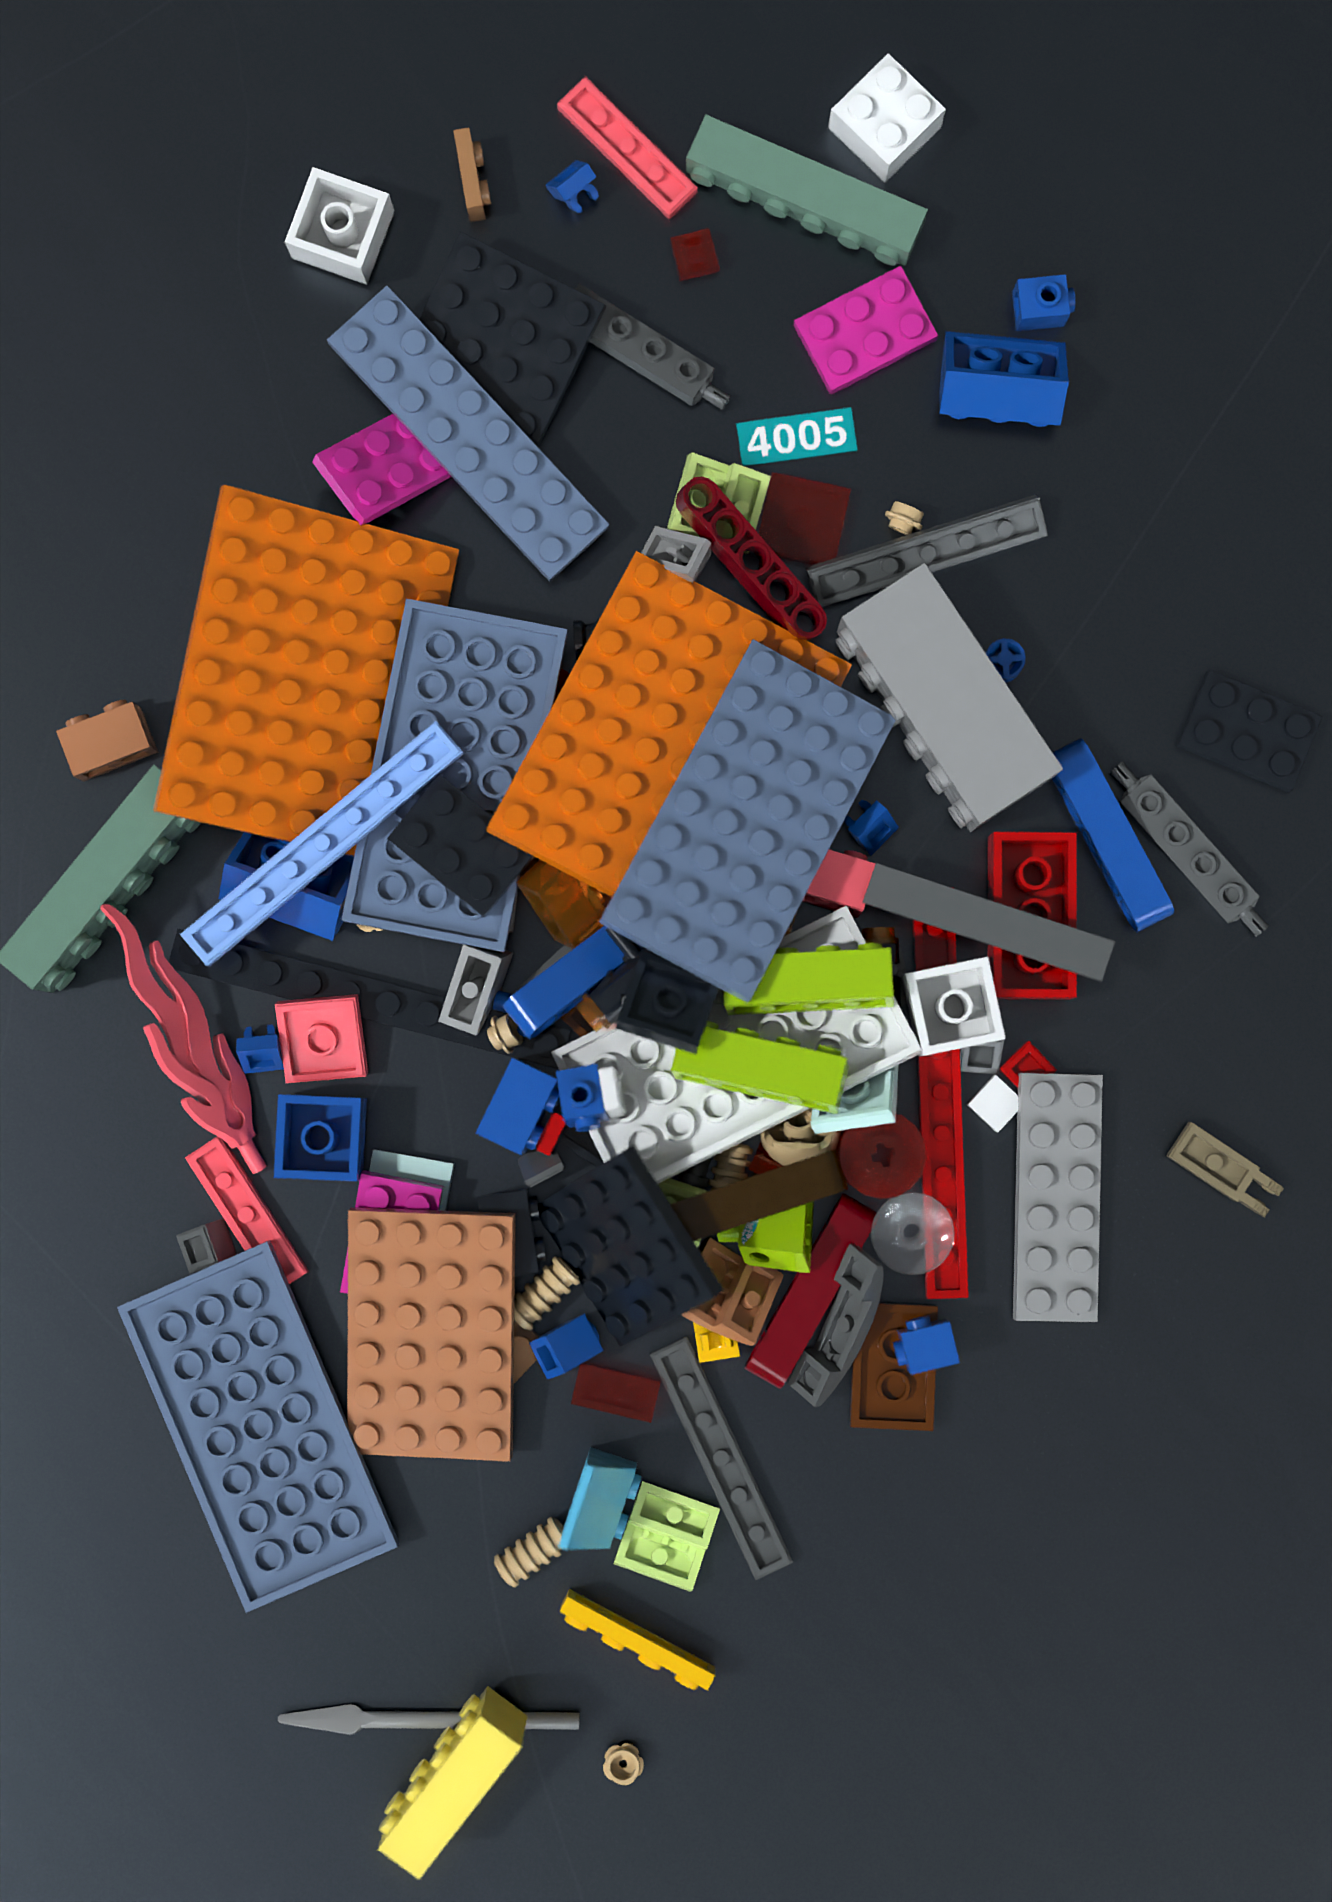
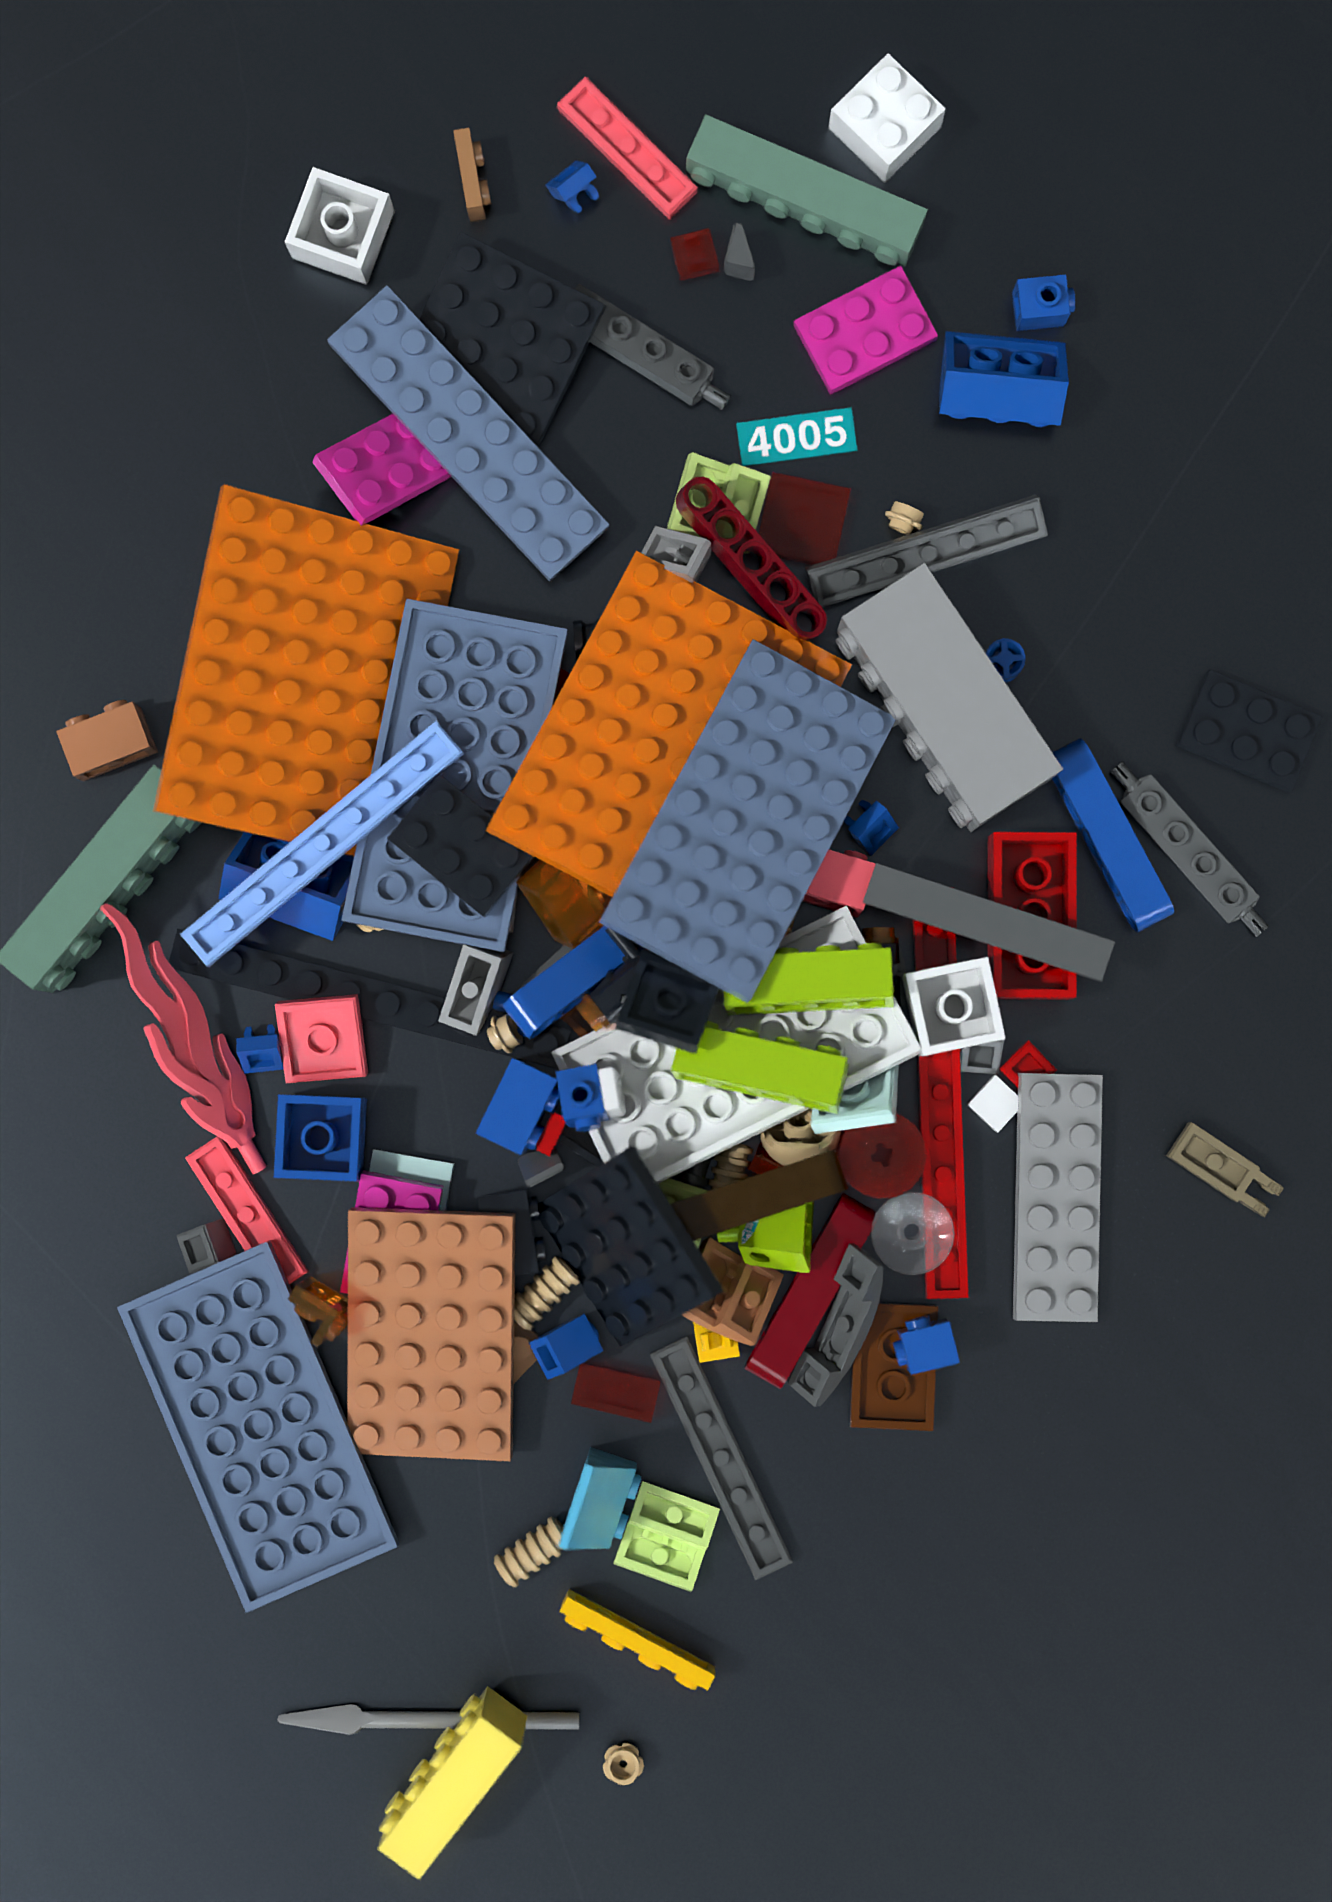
(319, 1301): none -> clear orange bracket
(738, 256): none -> dark grey slope

